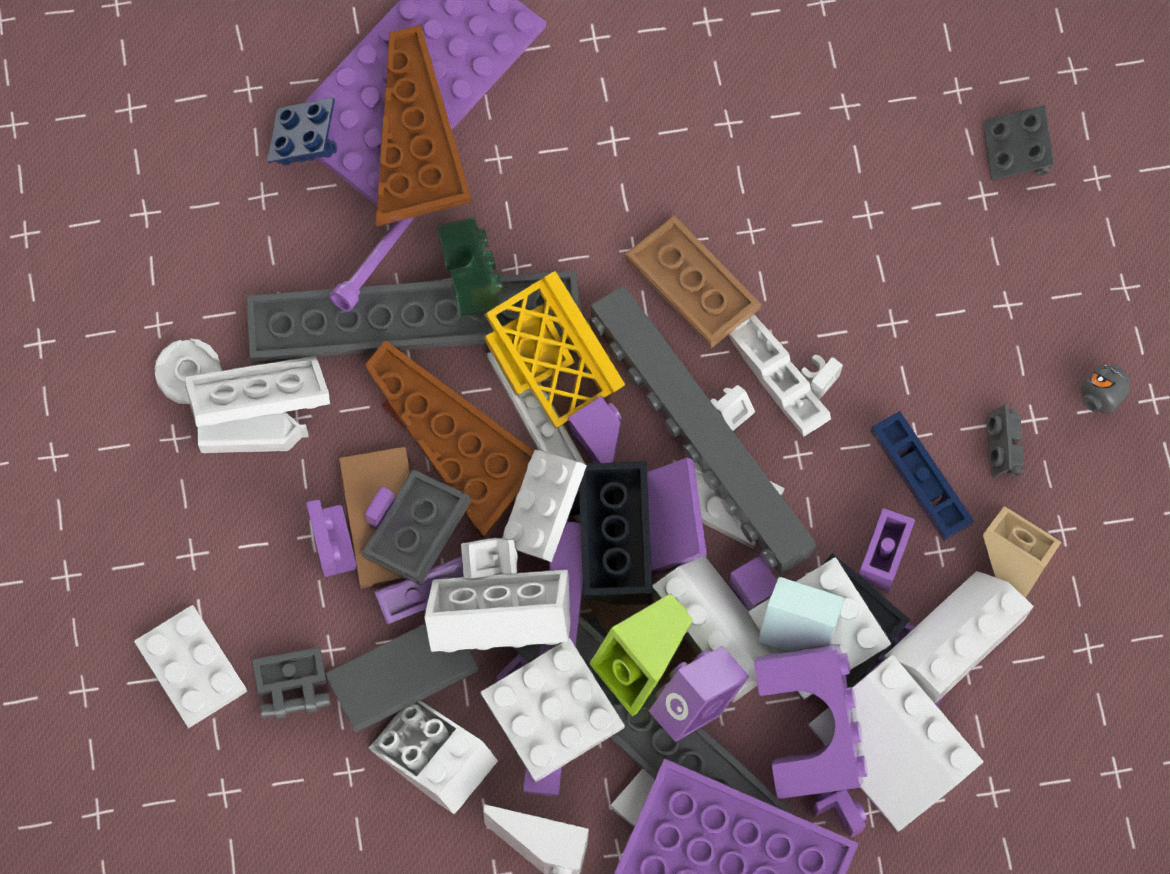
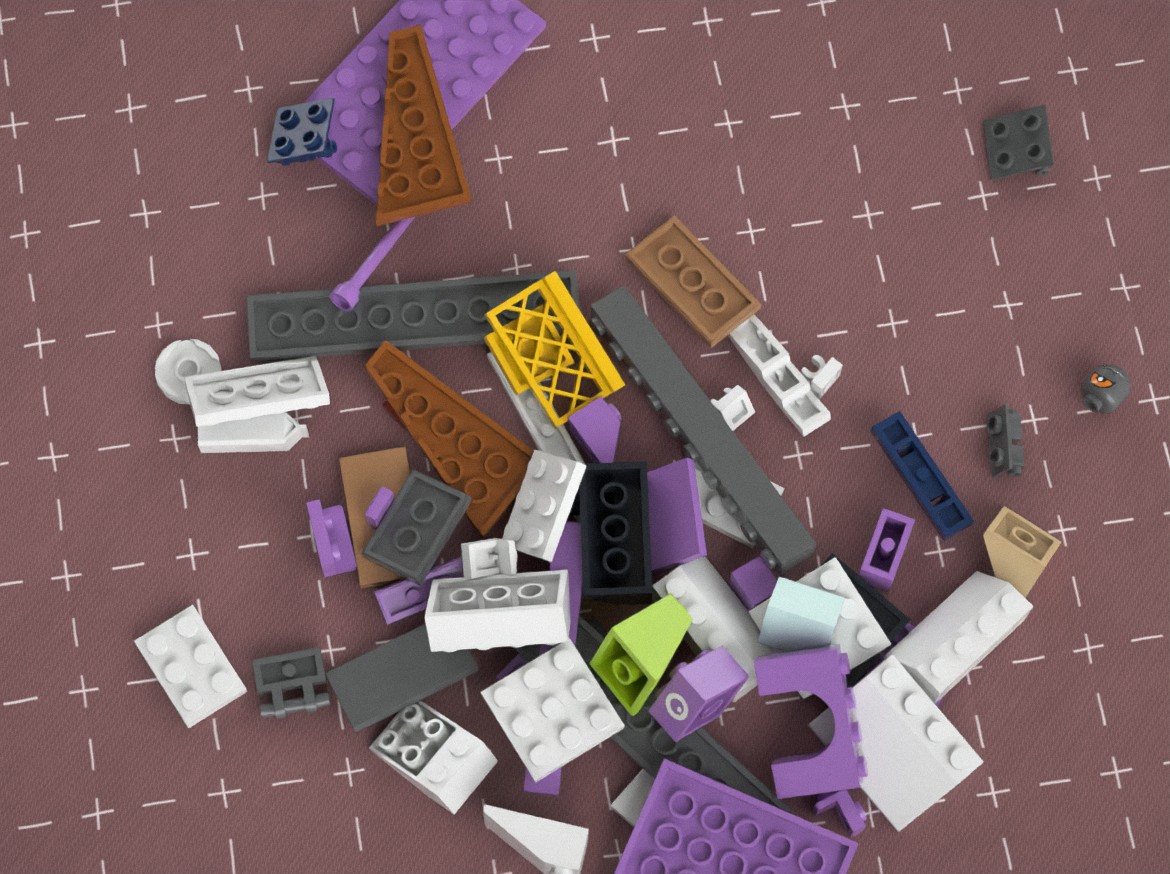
(473, 283): clear green arch -> none

